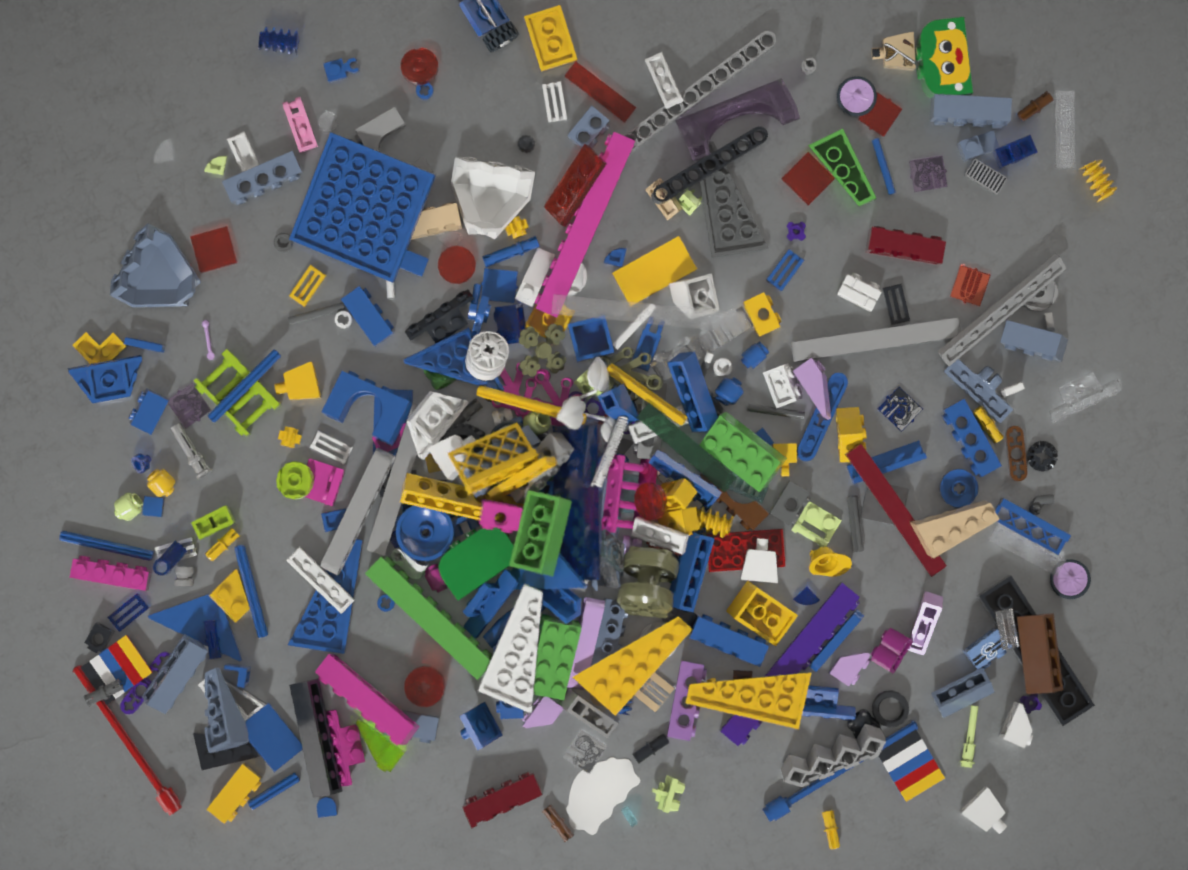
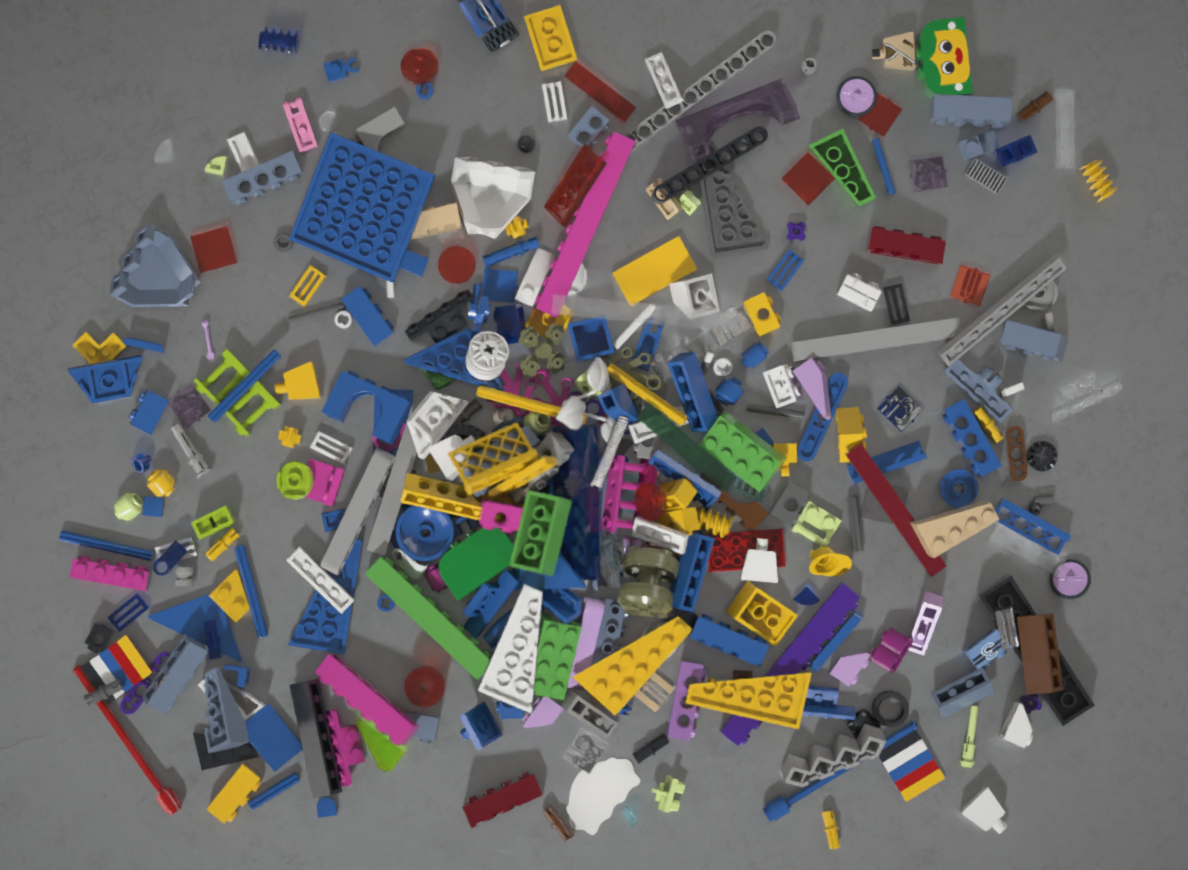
(616, 257): blue tile -> none

